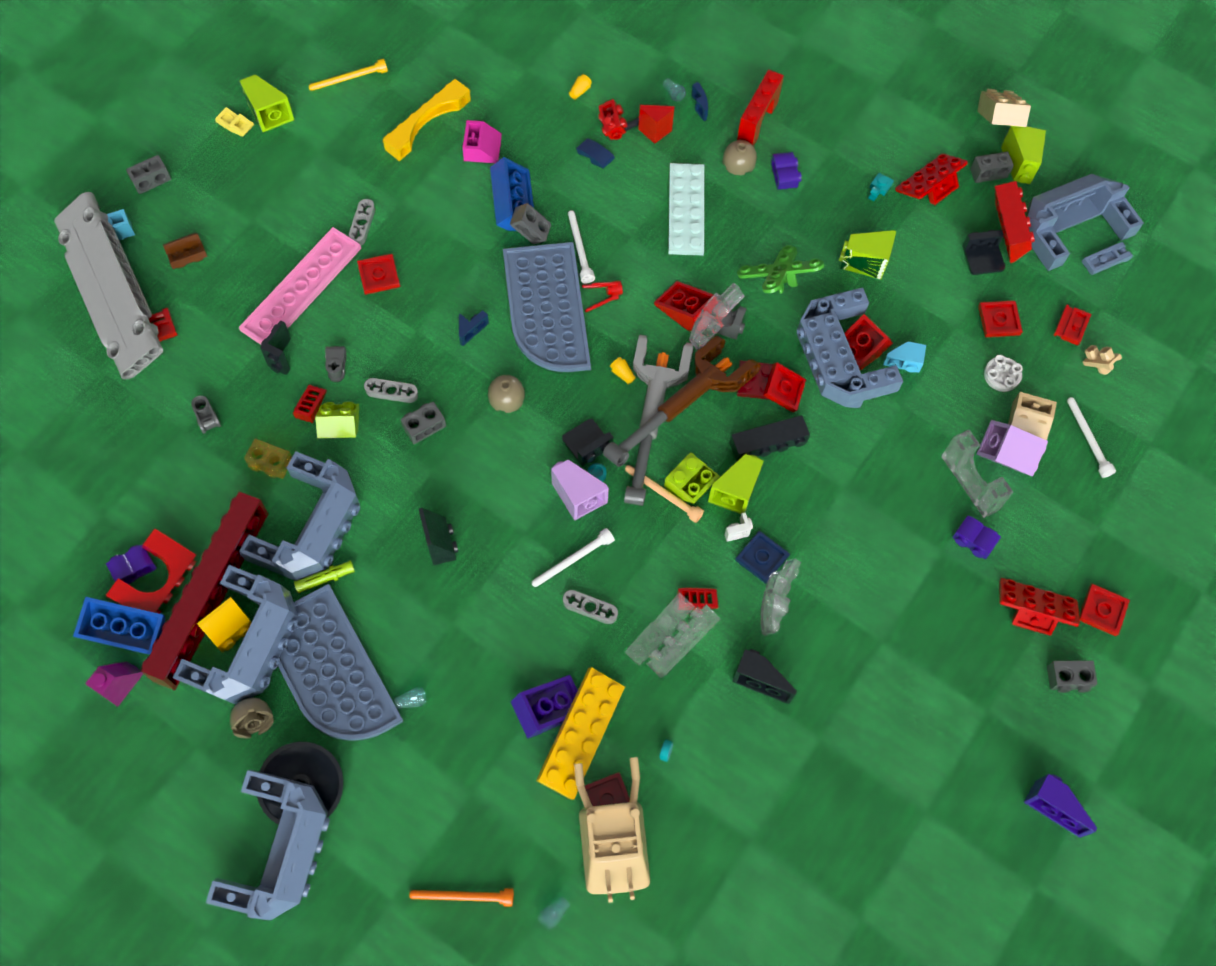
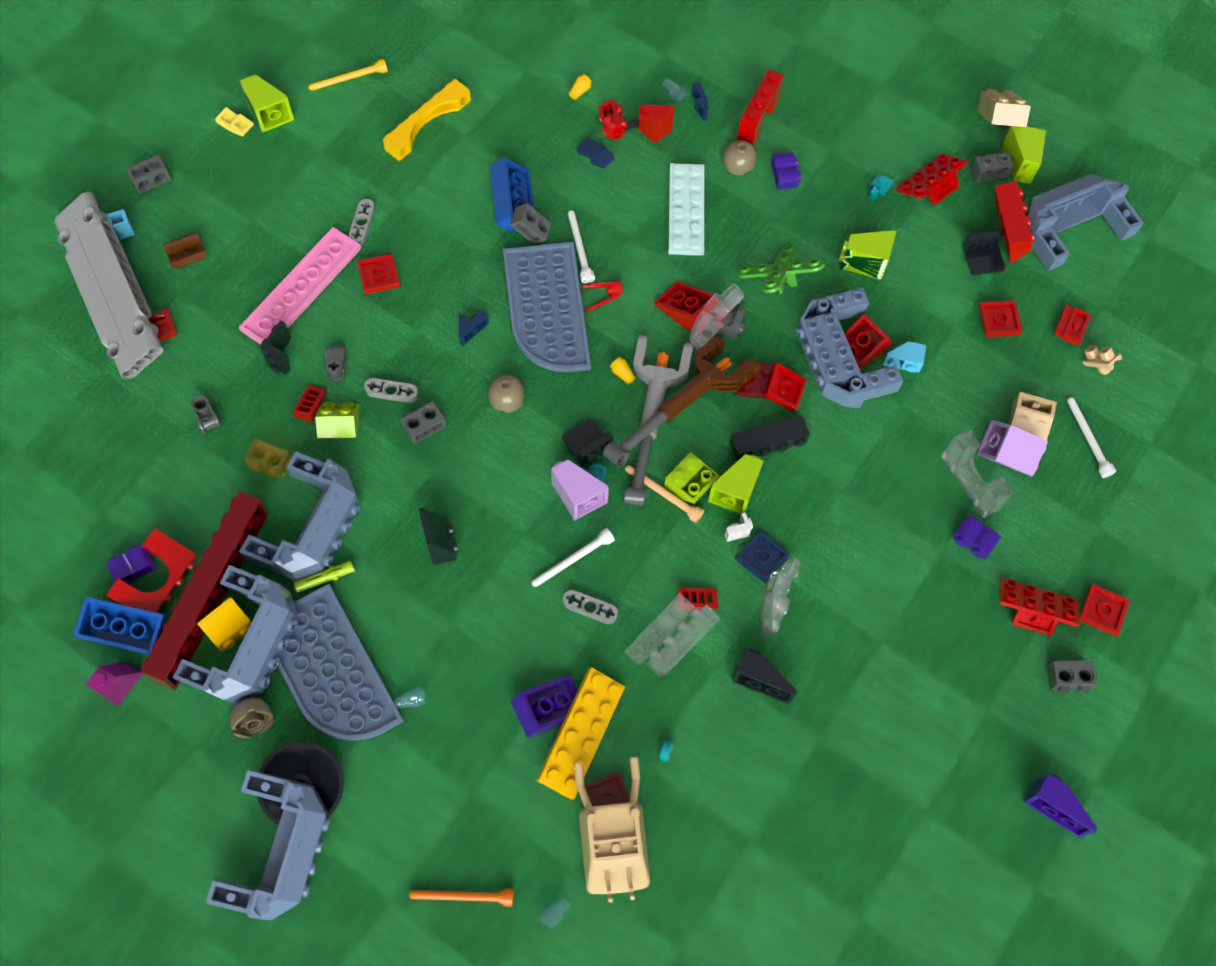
(481, 142): dark pink slope -> none
(1003, 373): white tile -> none
(1106, 258): sand blue plate -> none

